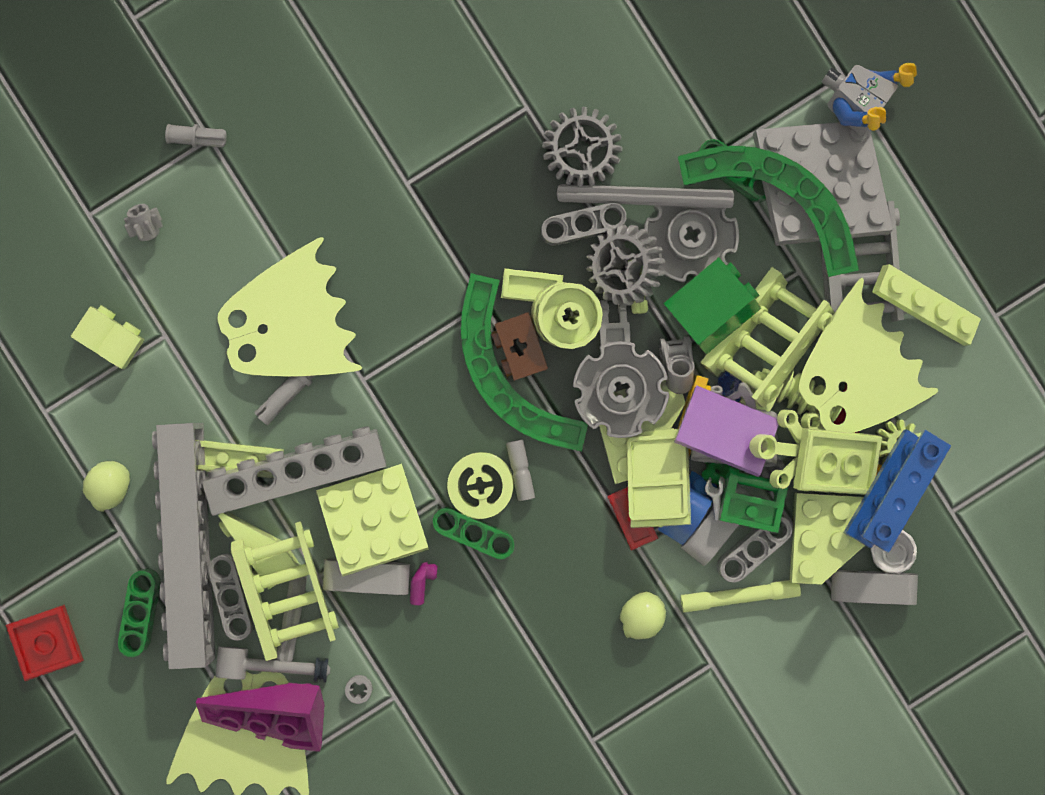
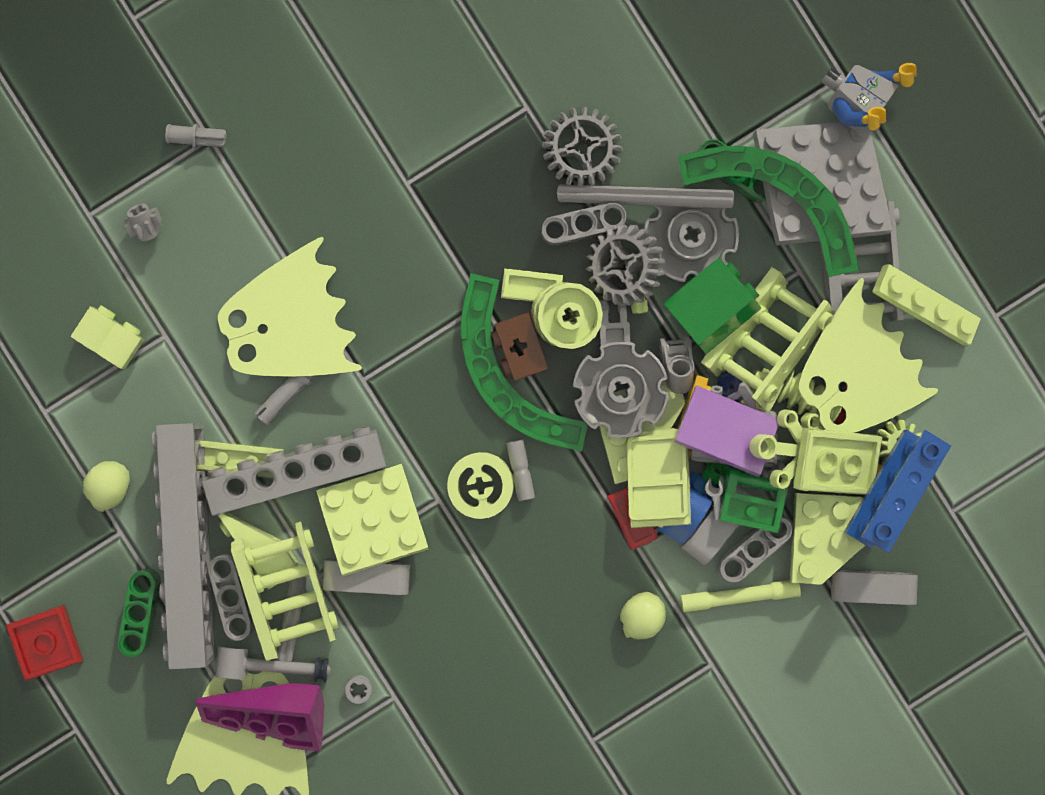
(418, 582): magenta arm -> none
(483, 544): green beam -> none
(900, 556): white hair -> none

